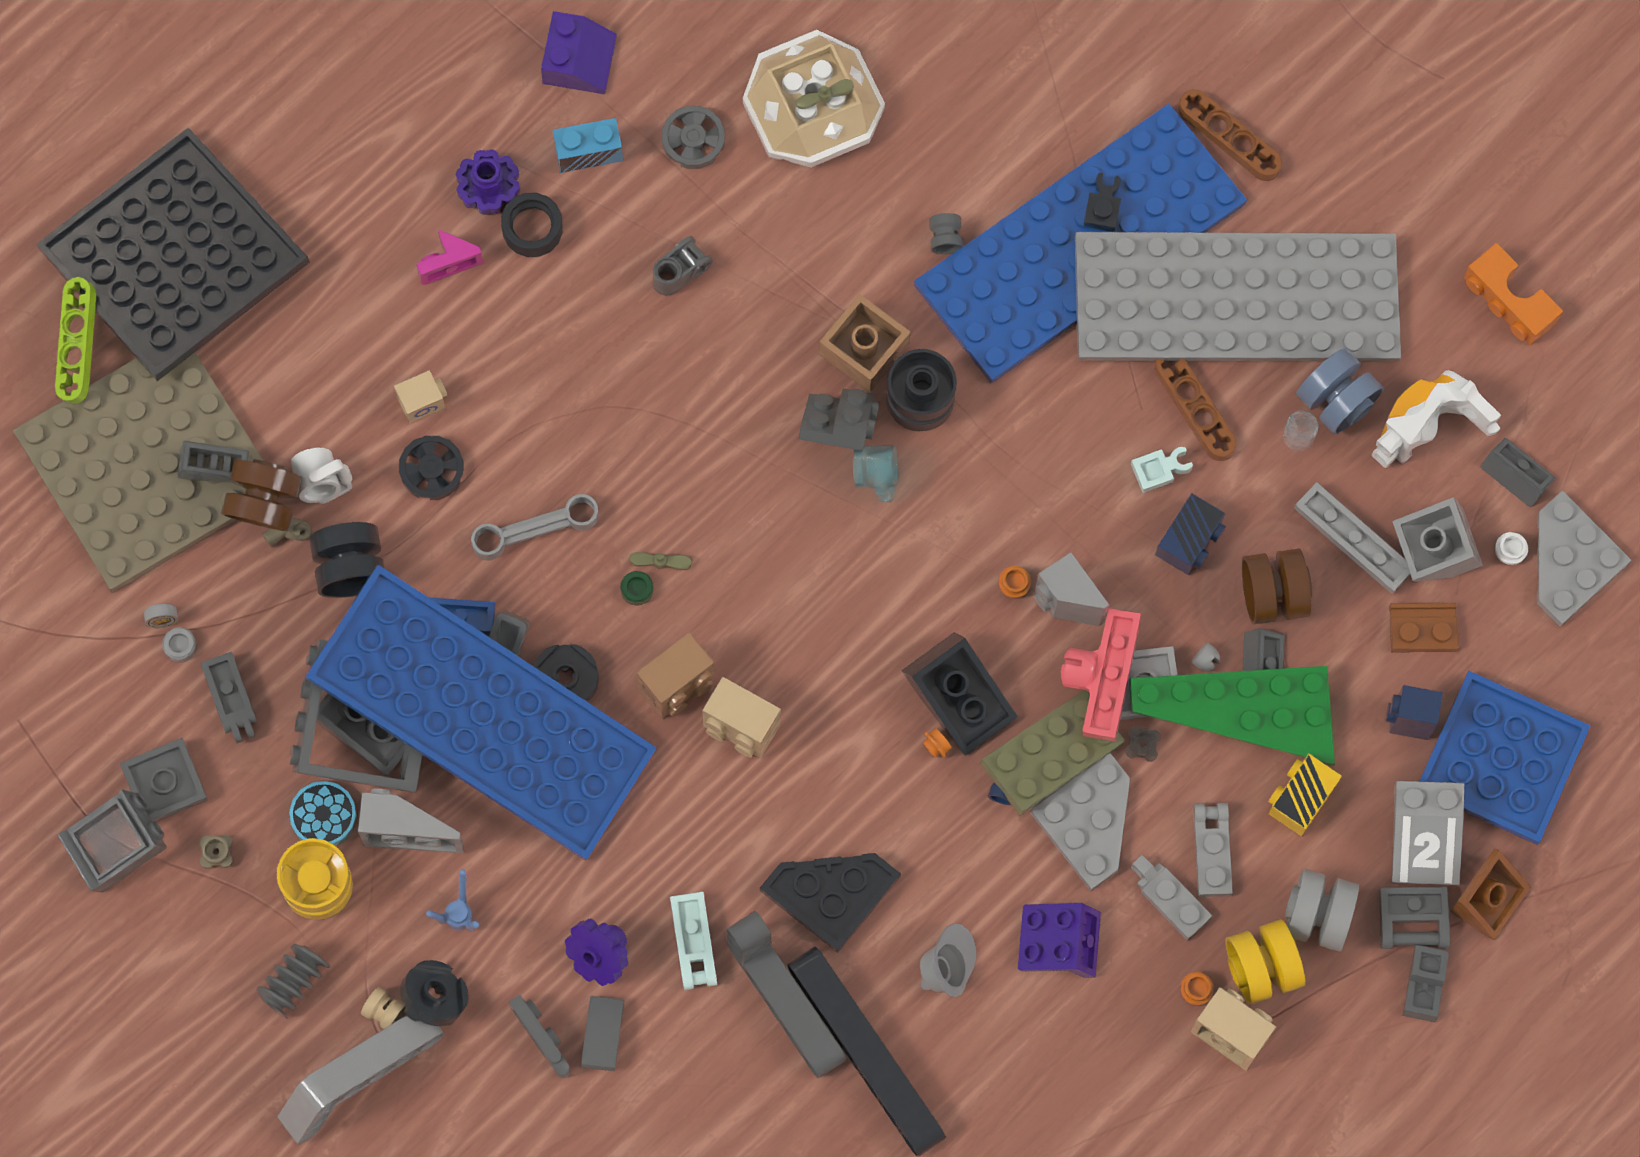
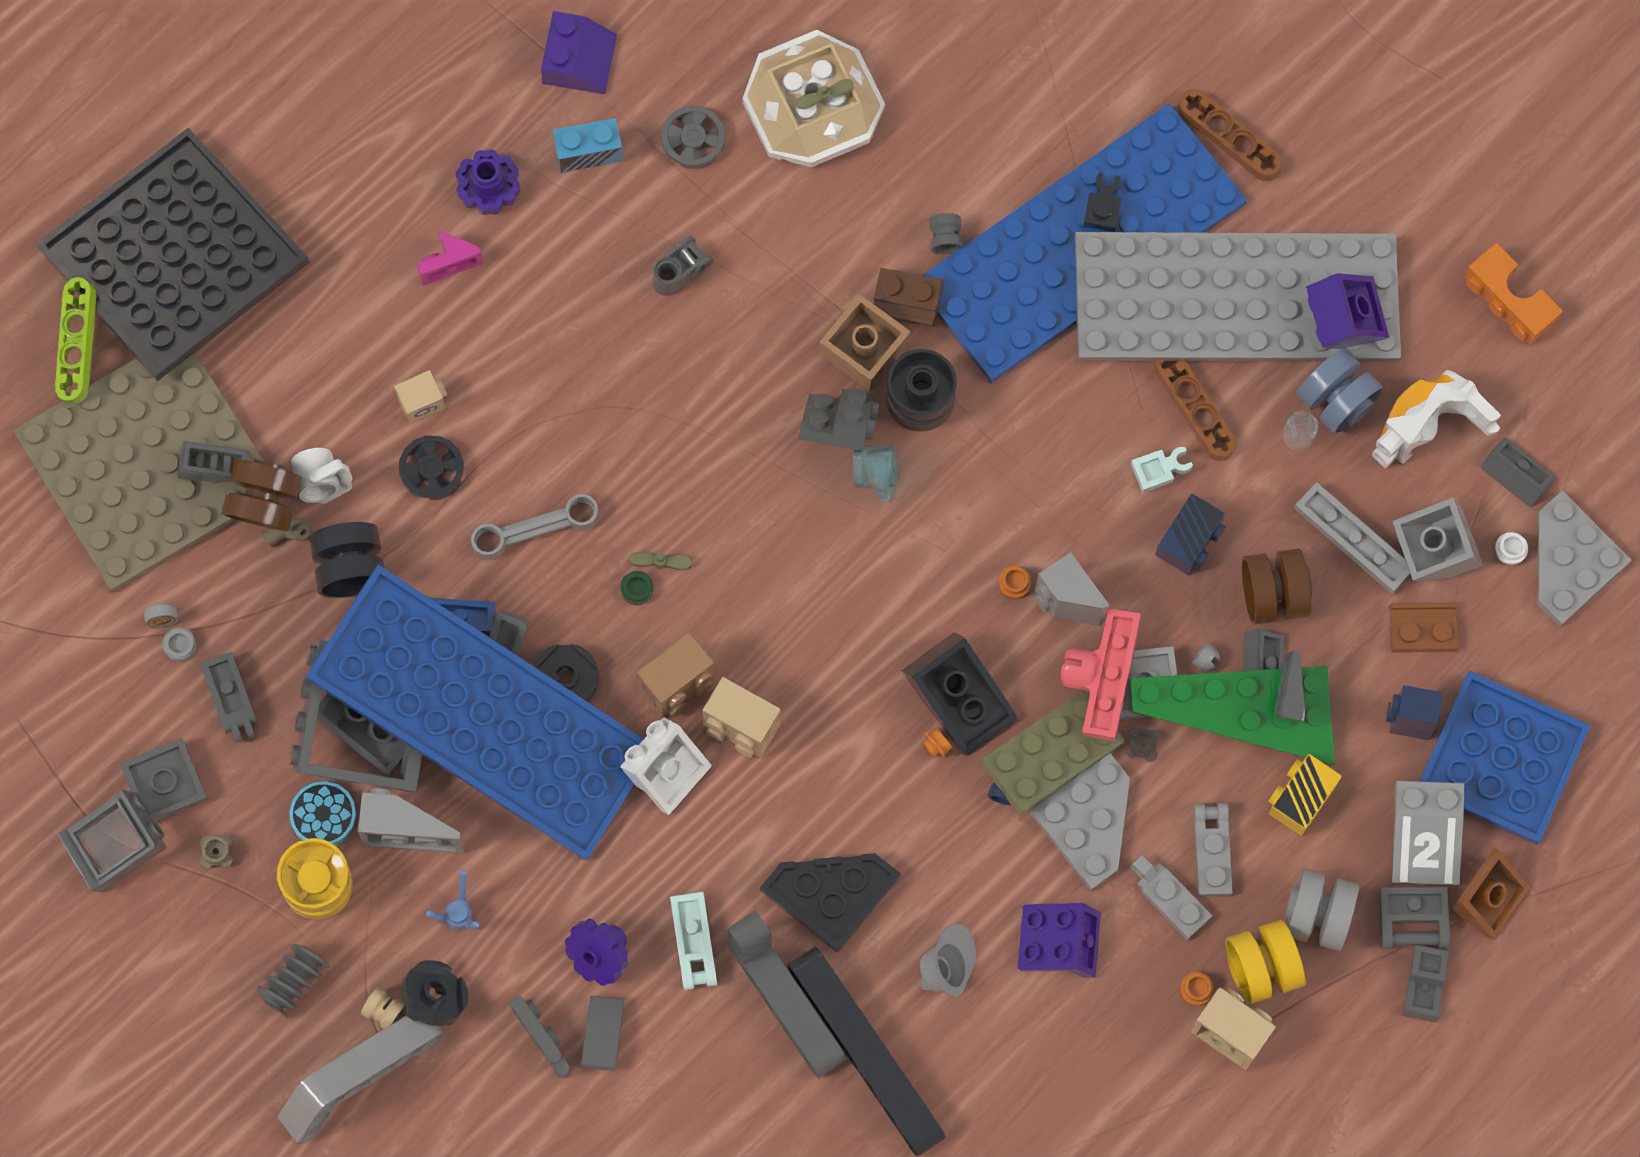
(532, 201): black tyre -> none
(665, 764): none -> white plate
(908, 296): none -> reddish brown plate
(1290, 695): none -> dark grey slope
(1346, 311): none -> dark purple slope

